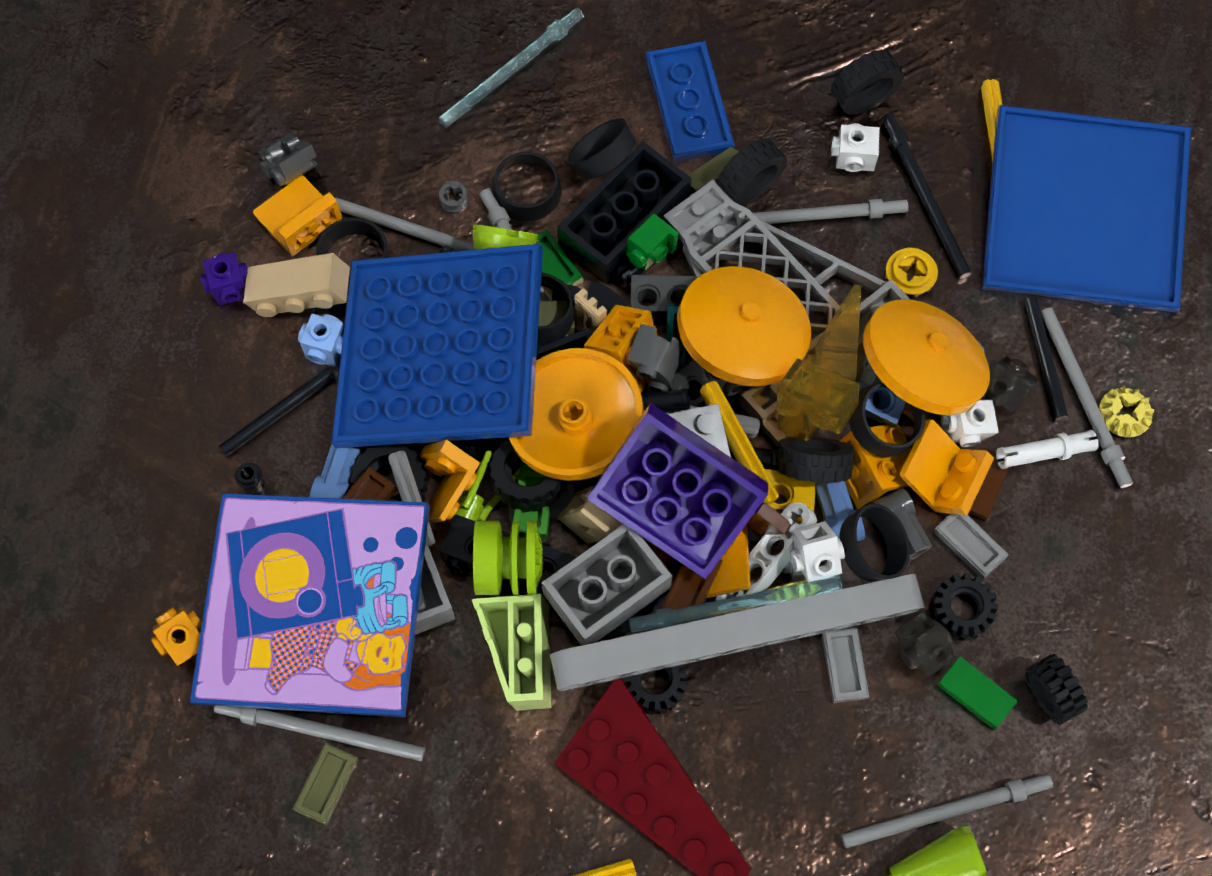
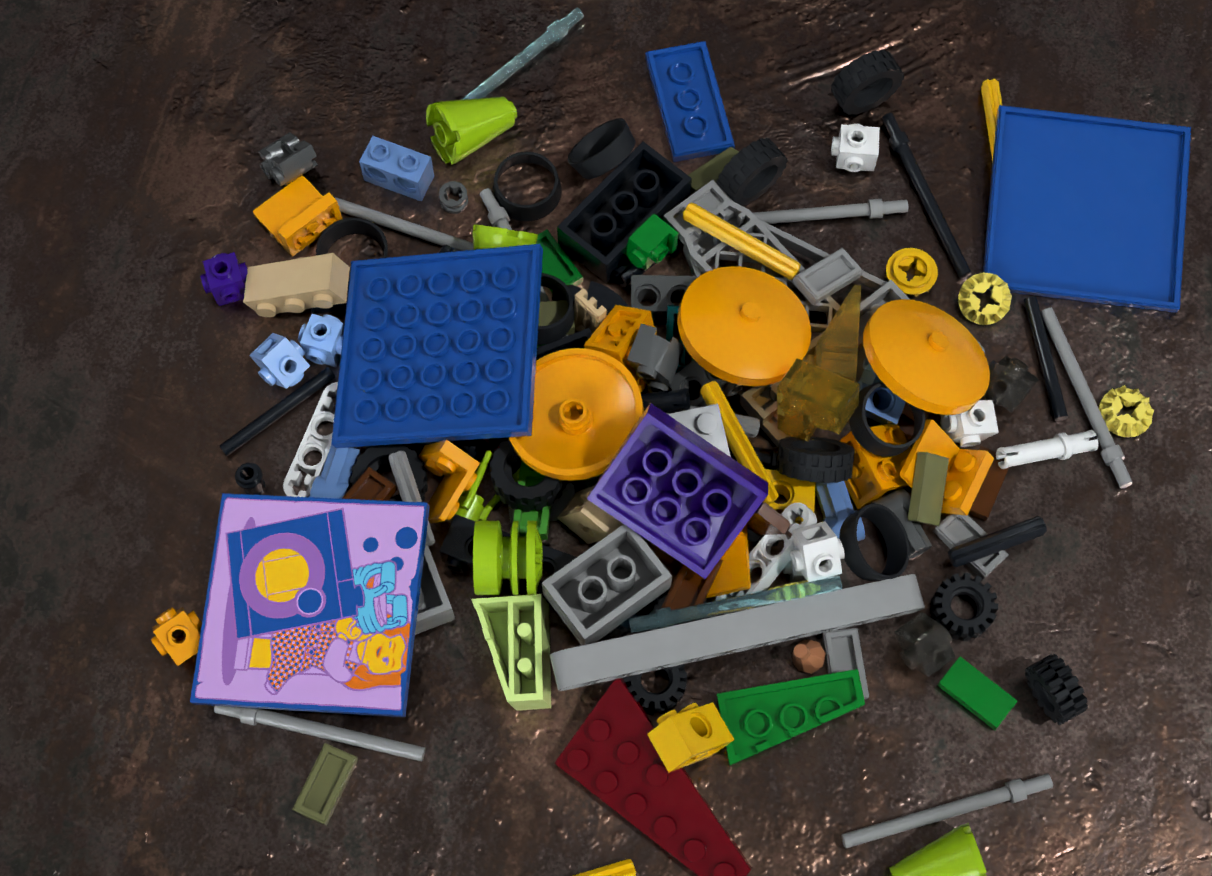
(280, 361): none -> light blue brick
(310, 442): none -> white beam
(397, 168): none -> medium blue brick
(468, 125): none -> lime cone
(689, 735): none -> yellow brick
(741, 241): none -> yellow axle
(783, 710): none -> green wing
(808, 656): none -> nougat rock
(827, 276): none -> light grey tile
(928, 488): none -> olive tile
(970, 303): none -> light yellow gear
(997, 541): none -> black axle

